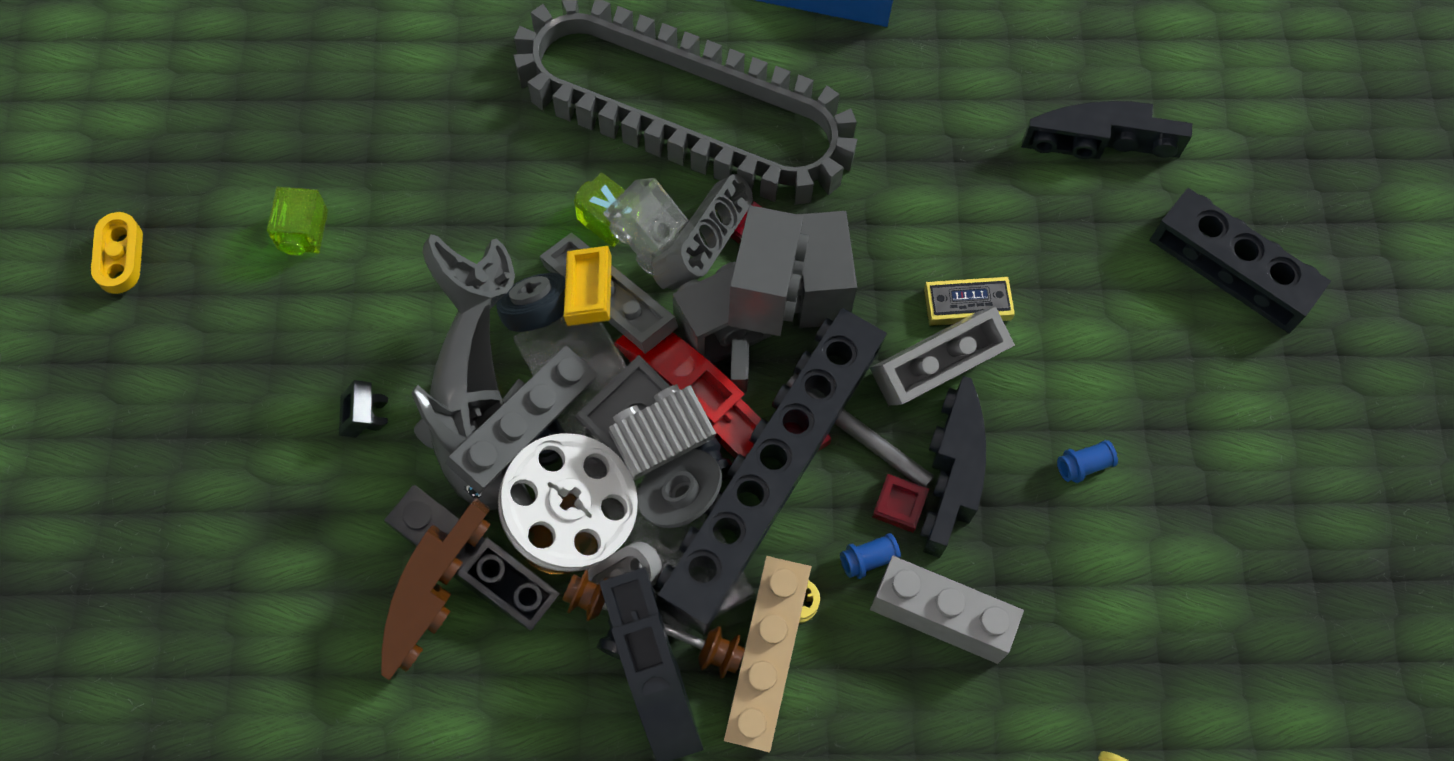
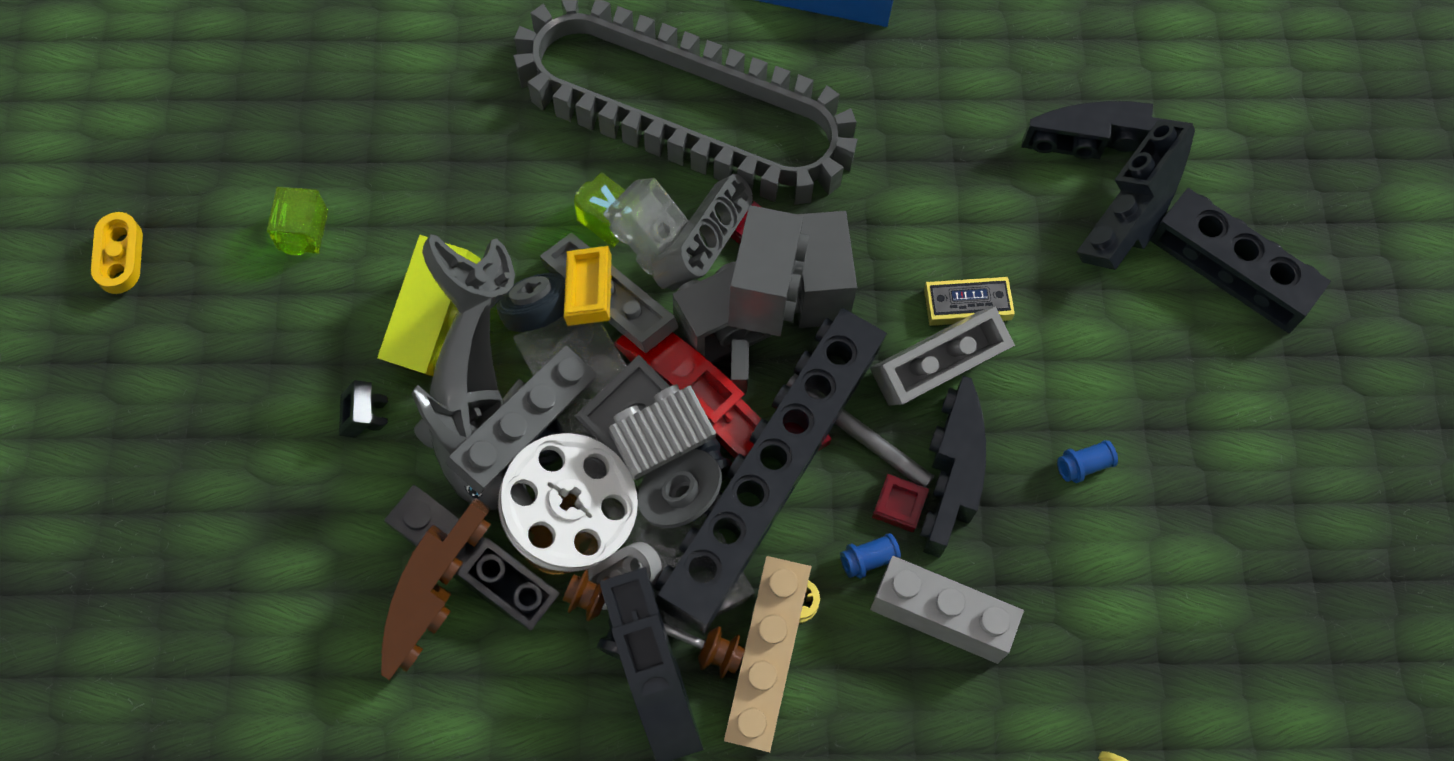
(420, 316): none -> neon yellow wedge
(1144, 197): none -> black slope

